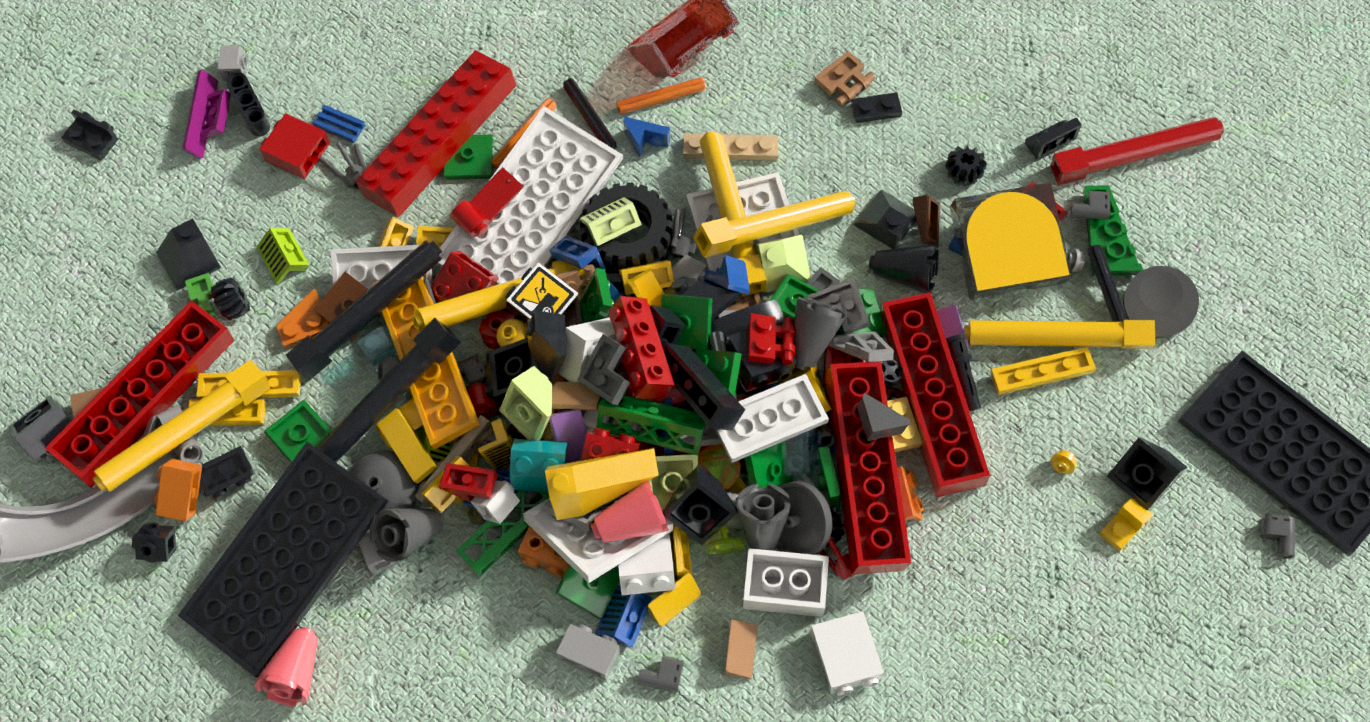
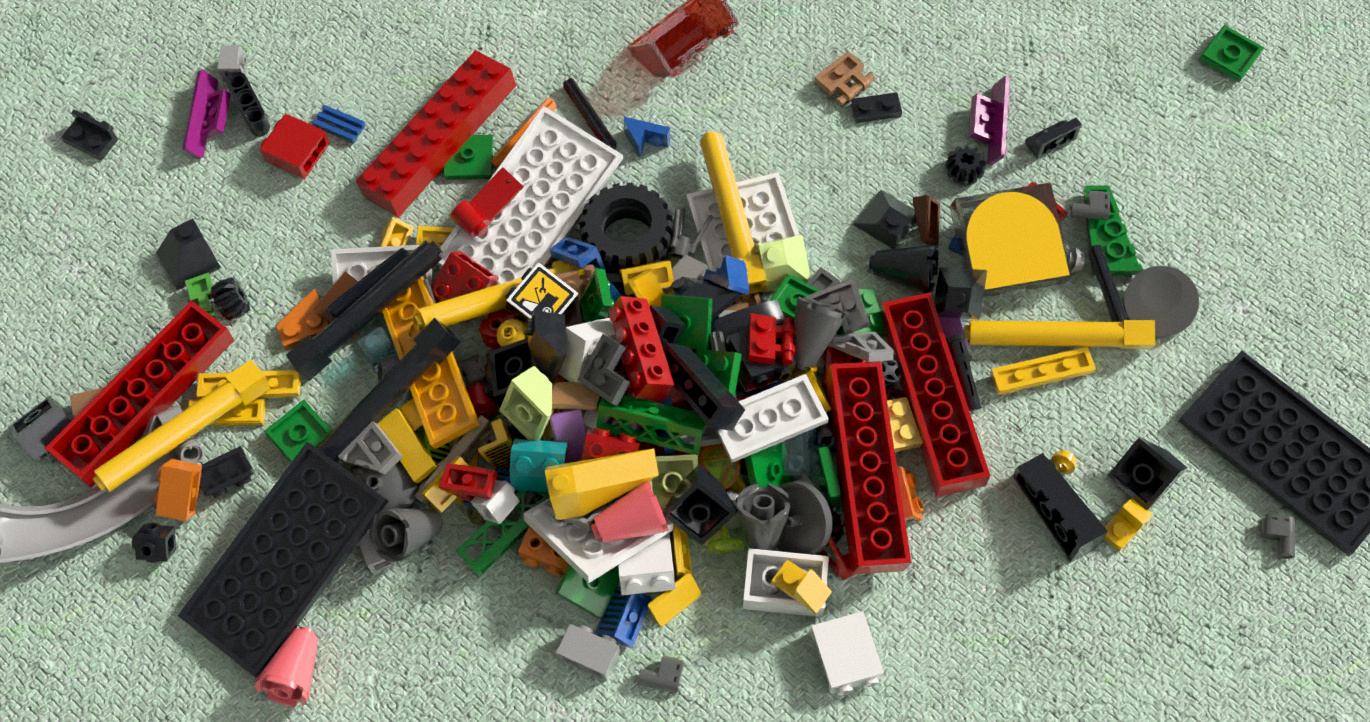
(281, 253): lime panel -> none
(353, 171): dark grey plant -> none
(358, 289): none -> black axle
(372, 450): none -> light grey wing
(611, 220): yellowish green panel -> none
(660, 95): orange axle -> none
(720, 235): yellow brick -> none
(737, 146): tan plate -> none
(741, 649): slope -> none
(802, 586): none -> yellow slope
(879, 419): dark grey slope -> none
(960, 292): none -> black slope
(989, 120): none -> bracket
(1059, 507): none -> black wedge
(1077, 163): red brick -> none
(1231, 53): none -> green plate

